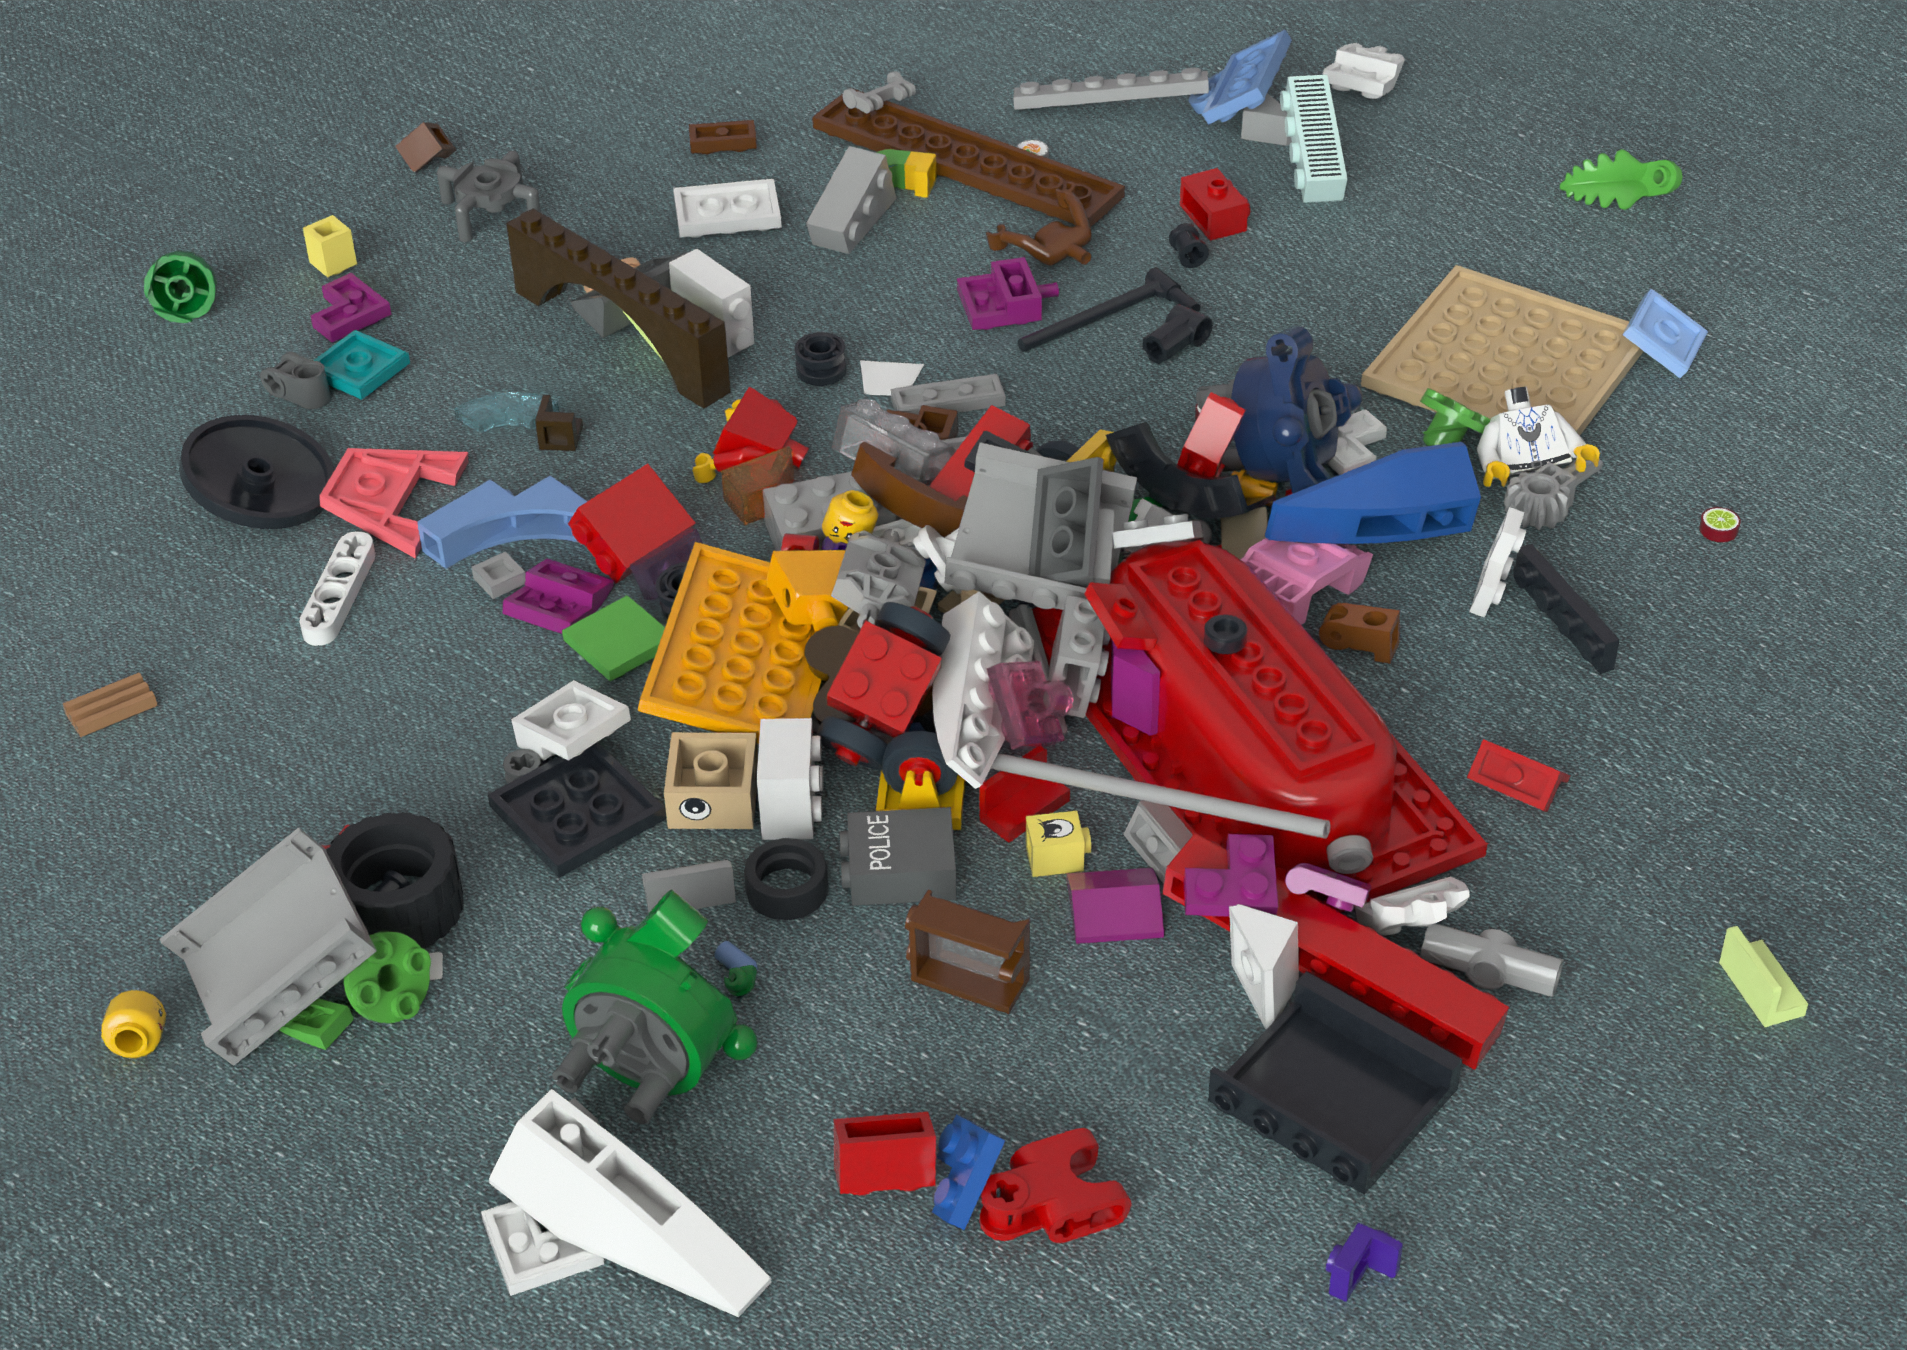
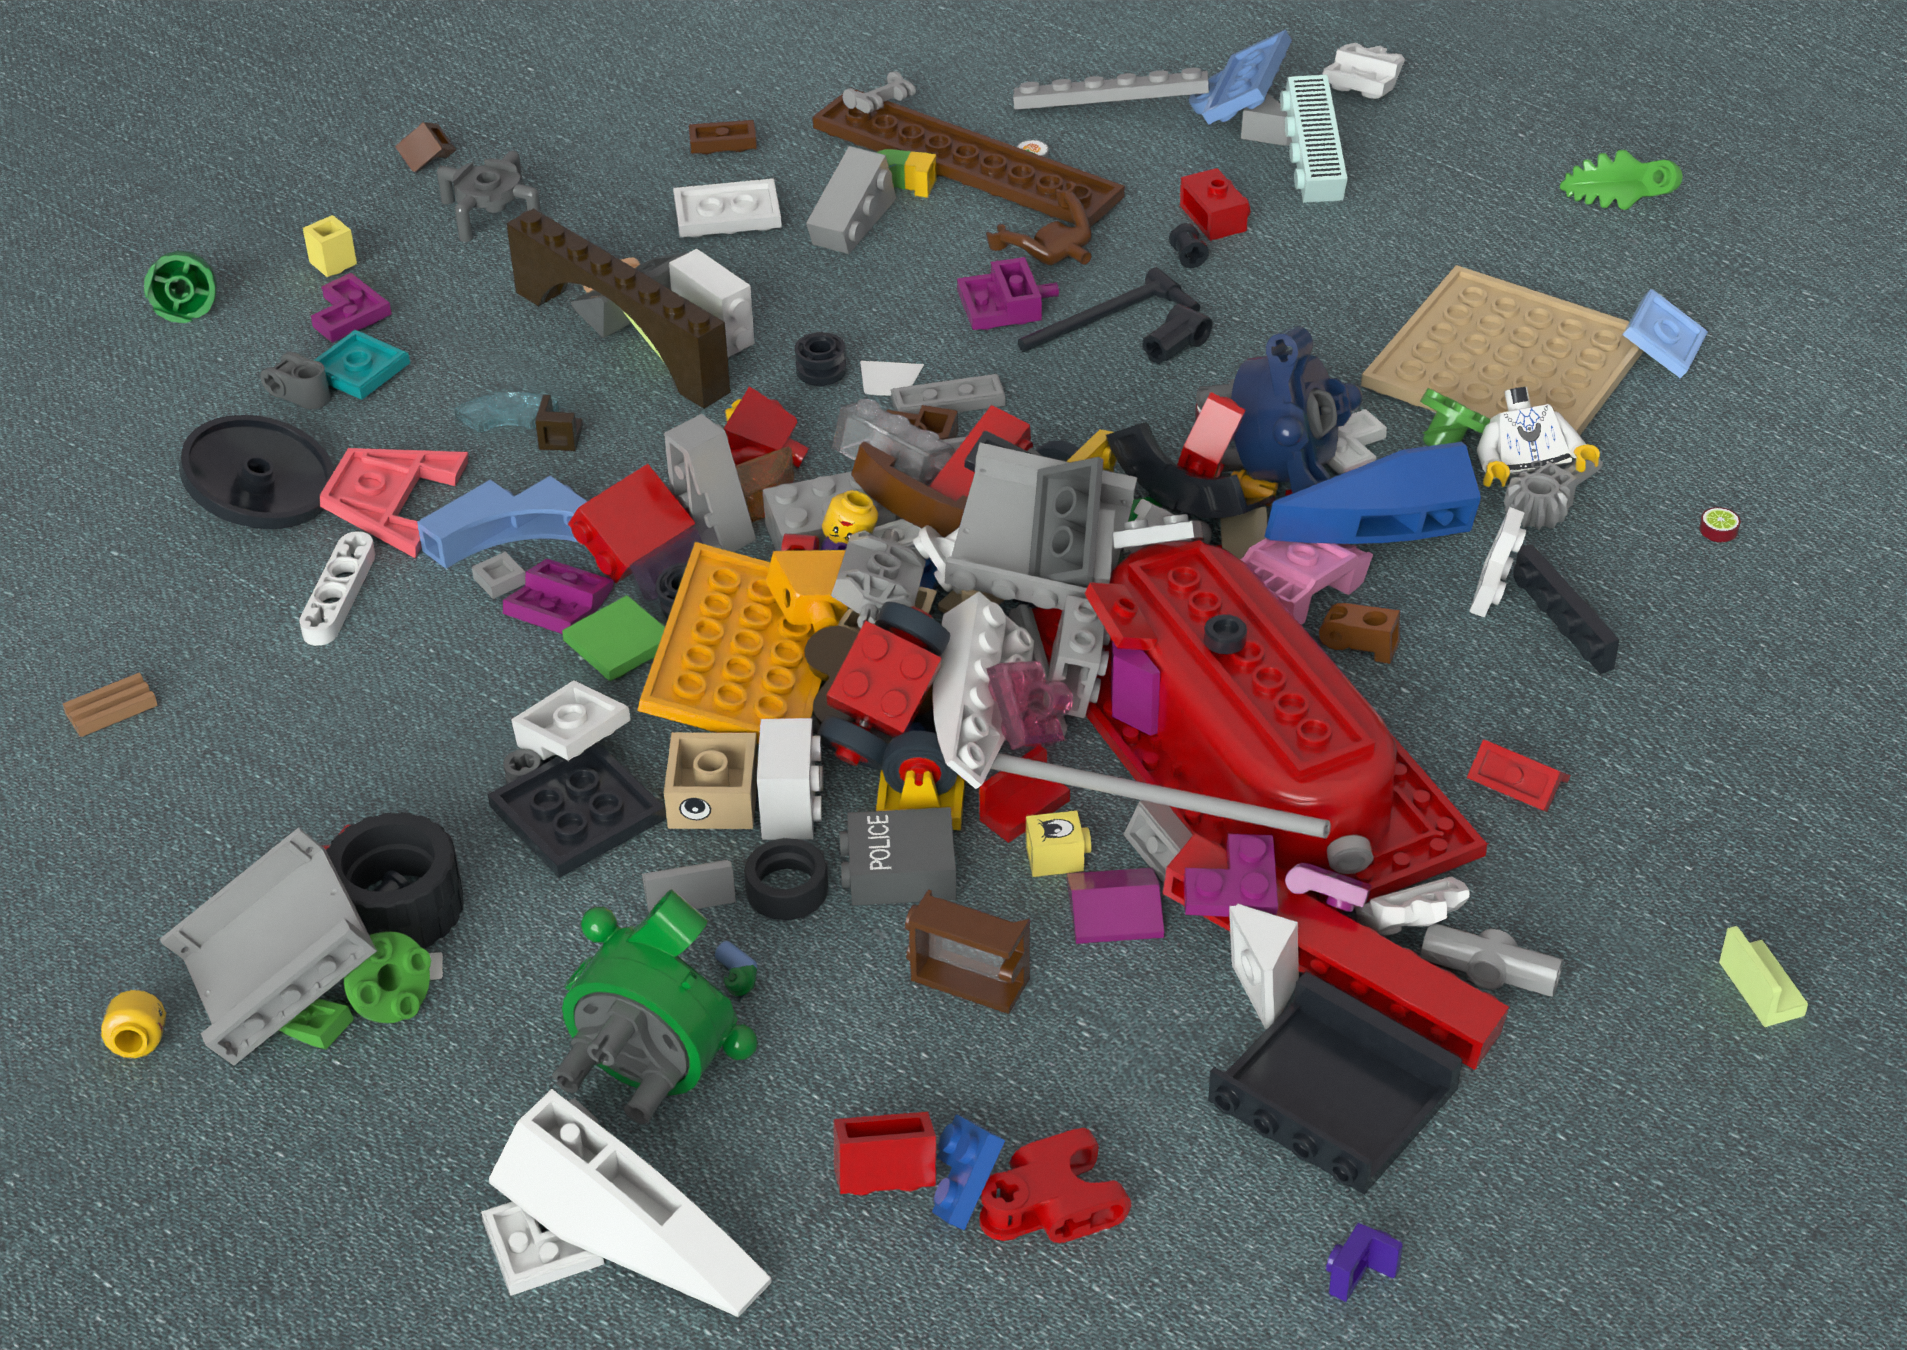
(708, 483): none -> light grey wedge

